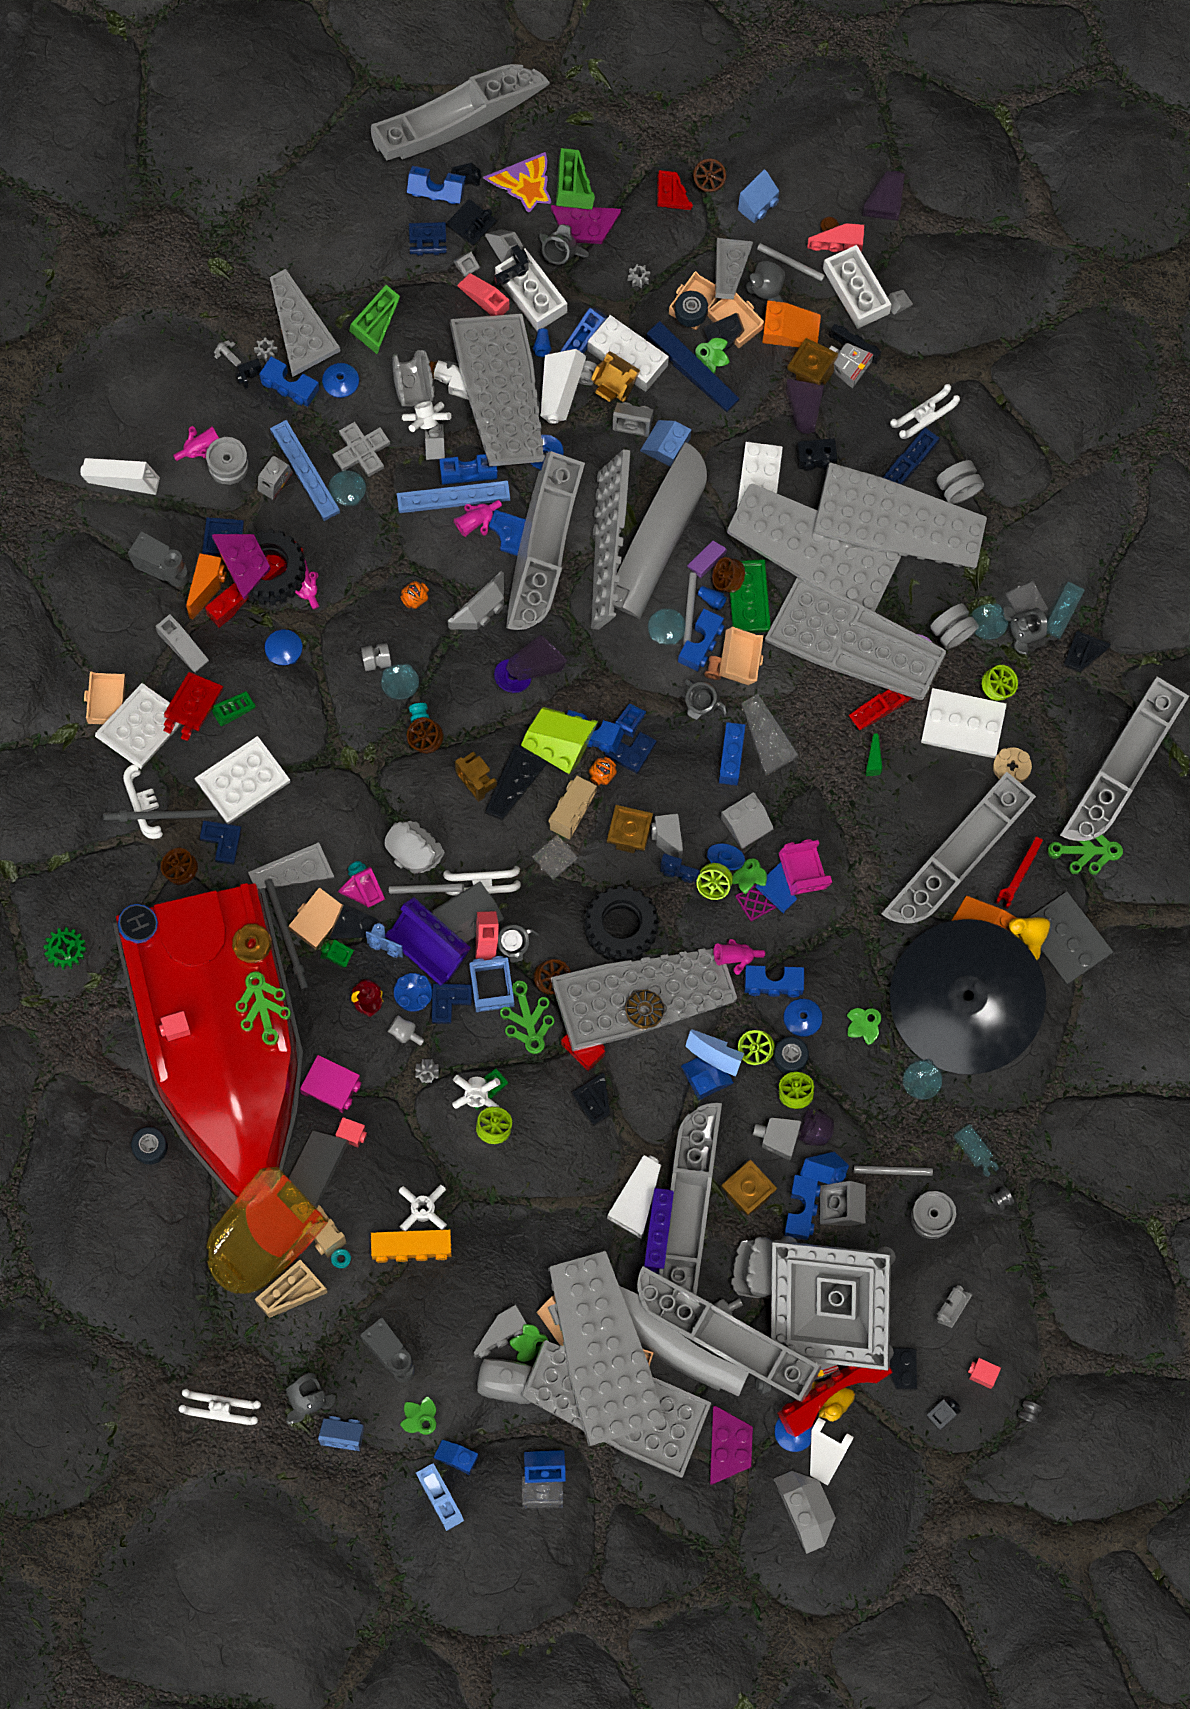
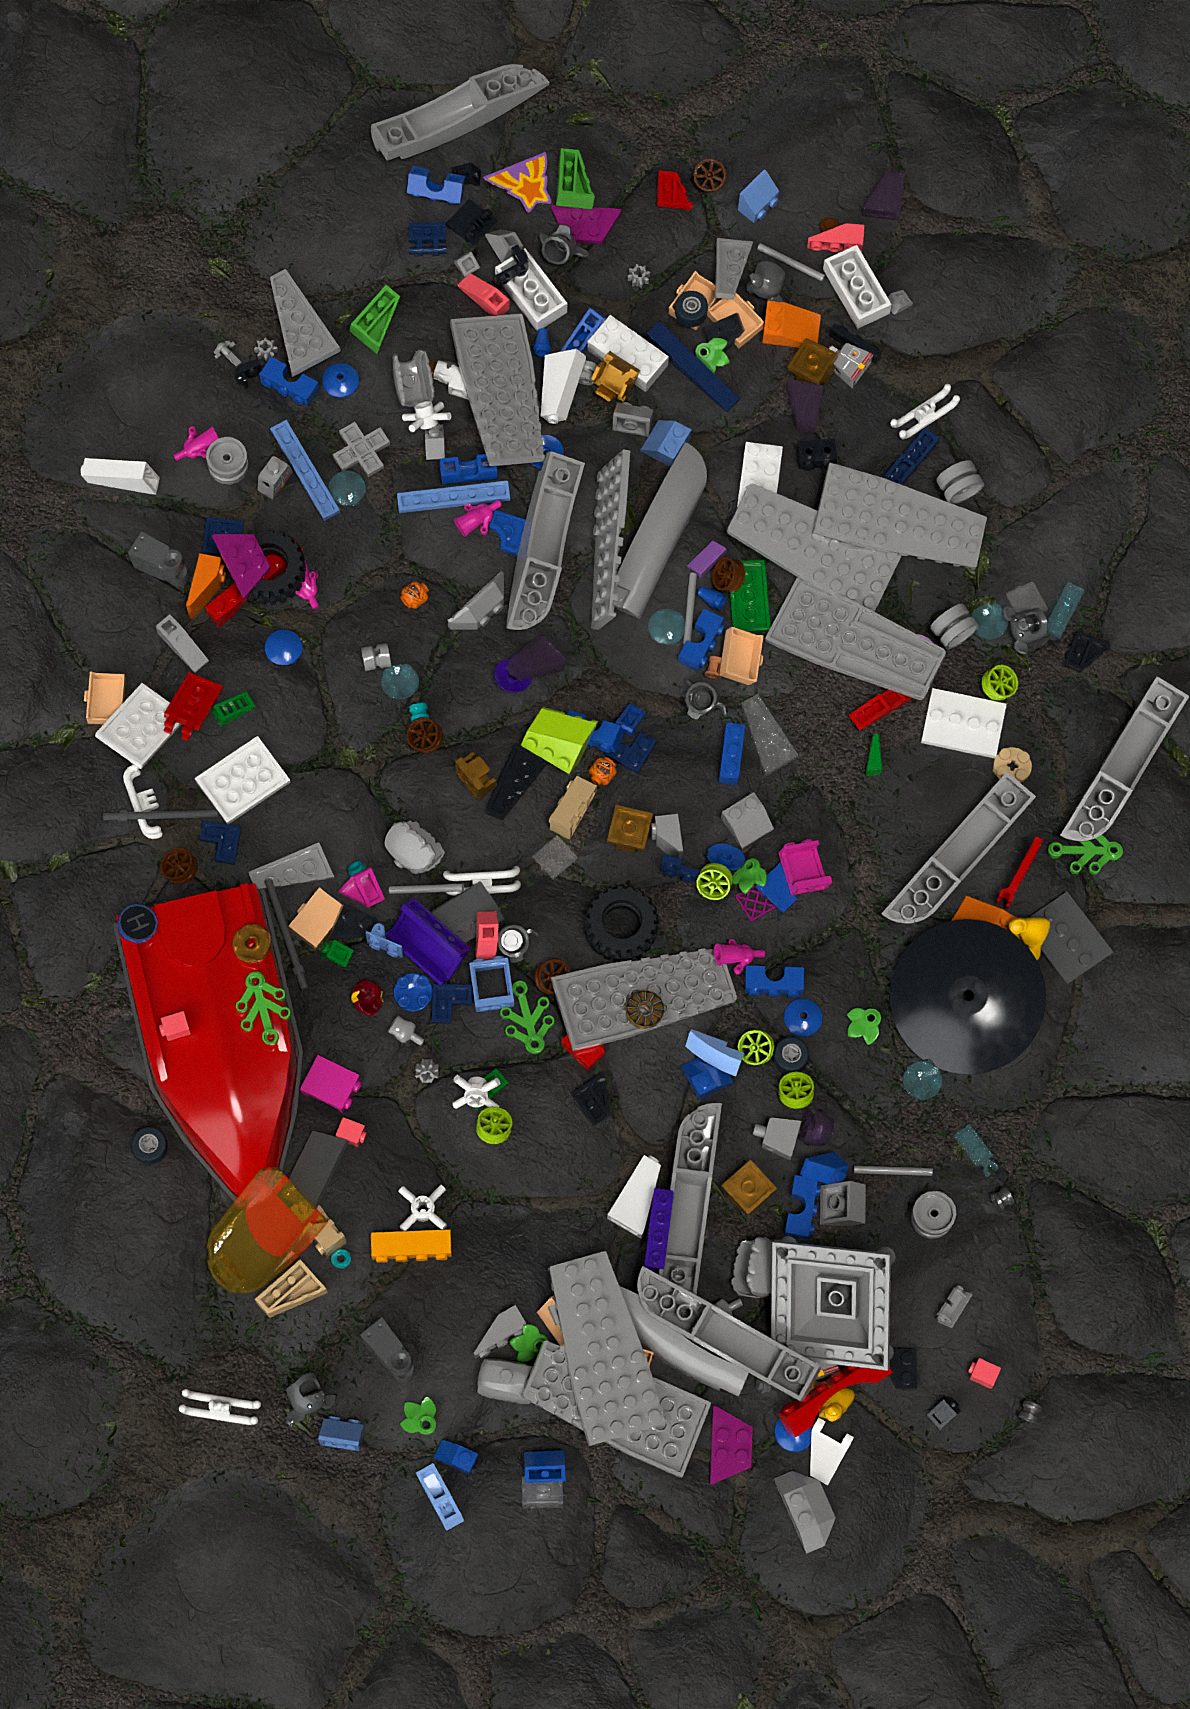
(72, 946): green gear -> none

